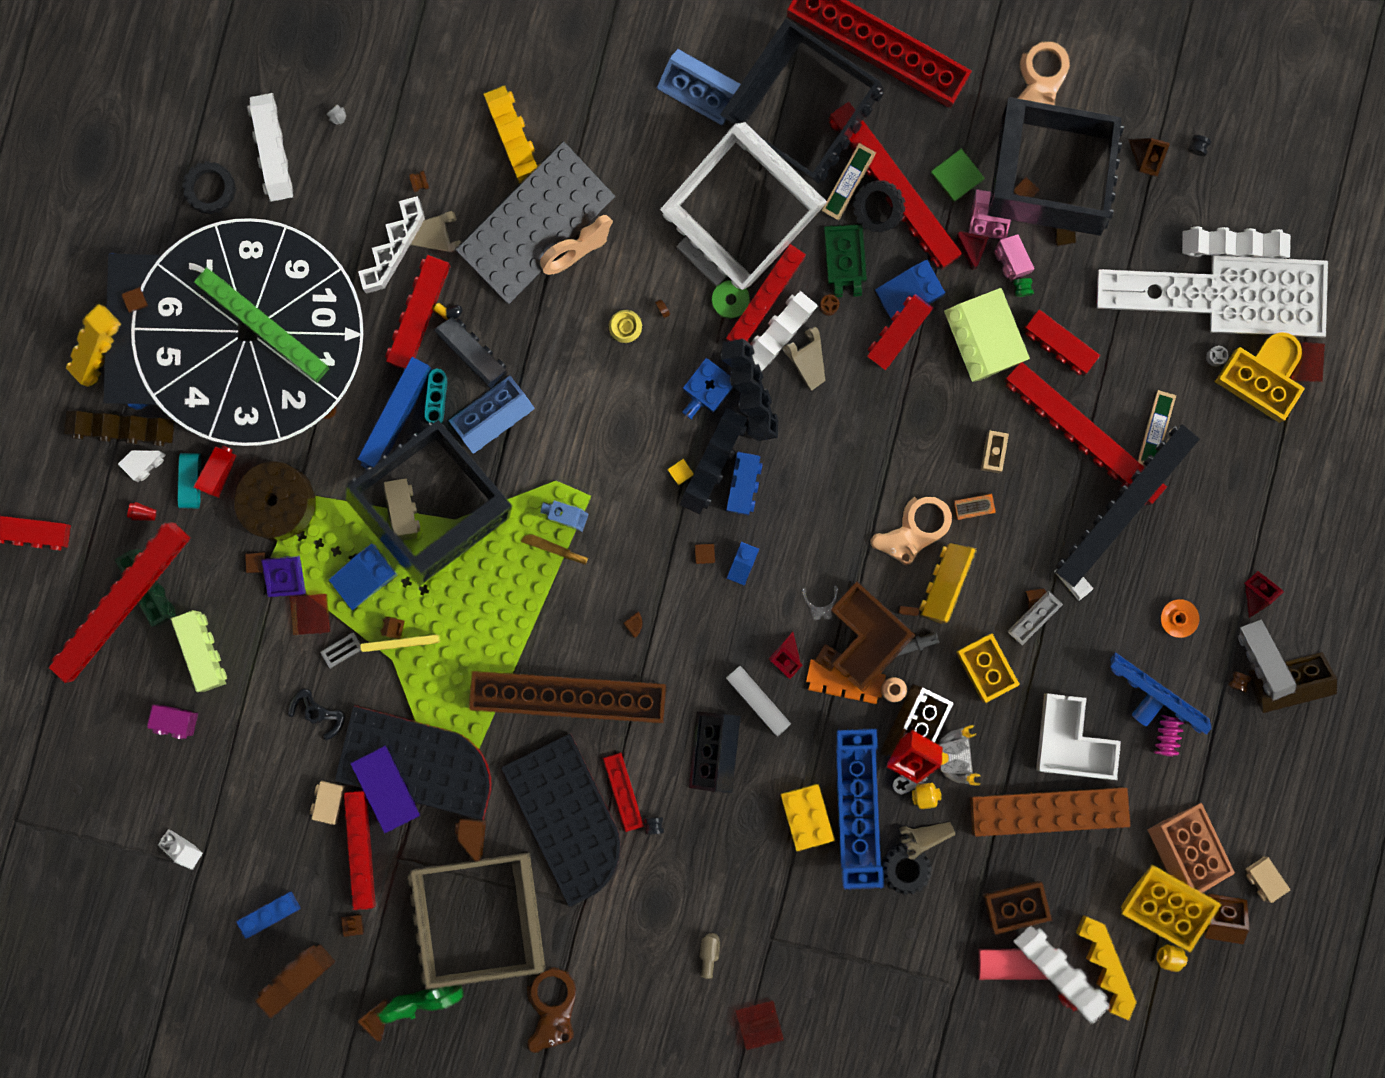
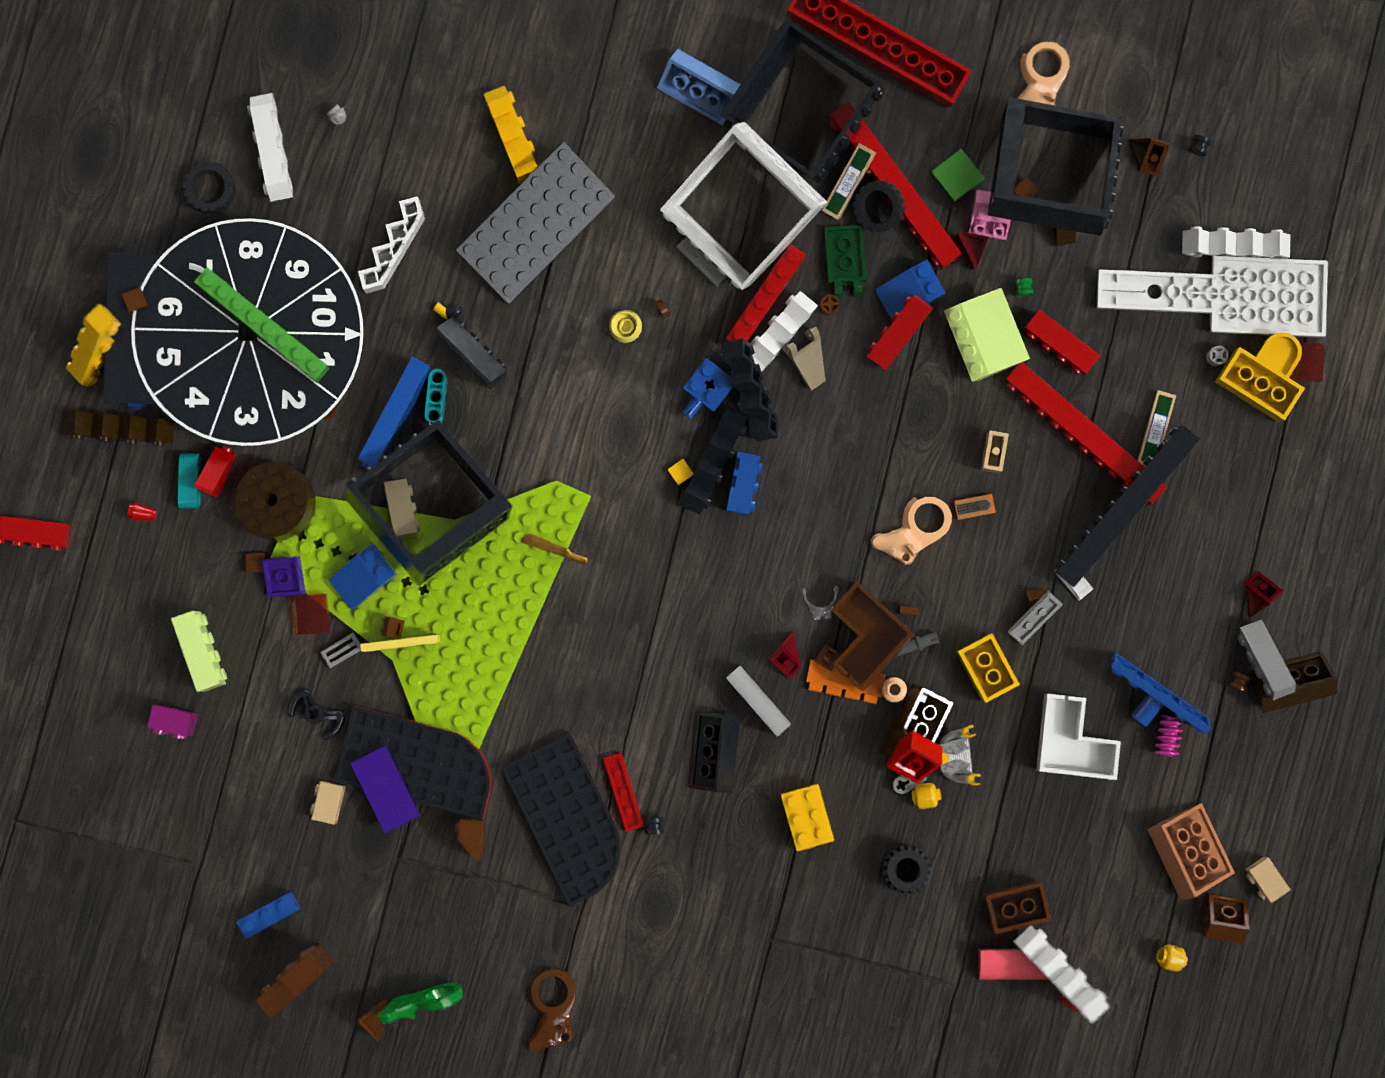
(119, 602): red brick -> none
(139, 463): white slope -> none
(154, 602): clear green brick -> none
(180, 849): white slope -> none
(352, 925): reddish brown tile -> none
(360, 850): red brick -> none
(418, 312): red brick -> none
(419, 181): reddish brown wheel -> none
(434, 233): dark tan flag -> none
(491, 414): medium blue slope -> none
(528, 917): dark tan door -> none
(567, 697): reddish brown brick -> none
(571, 516): medium blue torso -> none
(589, 239): light nougat animal -> none
(634, 624): reddish brown tile -> none
(705, 553): reddish brown tile -> none
(709, 954): dark tan arm -> none
(730, 311): bright green tile -> none
(743, 563): blue slope -> none
(759, 1025): clear red slope -> none
(858, 808): blue slope -> none
(925, 837): dark tan flag -> none
(947, 582): yellow slope -> none
(1013, 257): bright pink slope -> none
(1050, 811): dark orange brick -> none
(1112, 974): yellow brick -> none
(1170, 908): yellow slope -> none
(1189, 617): orange dish -> none

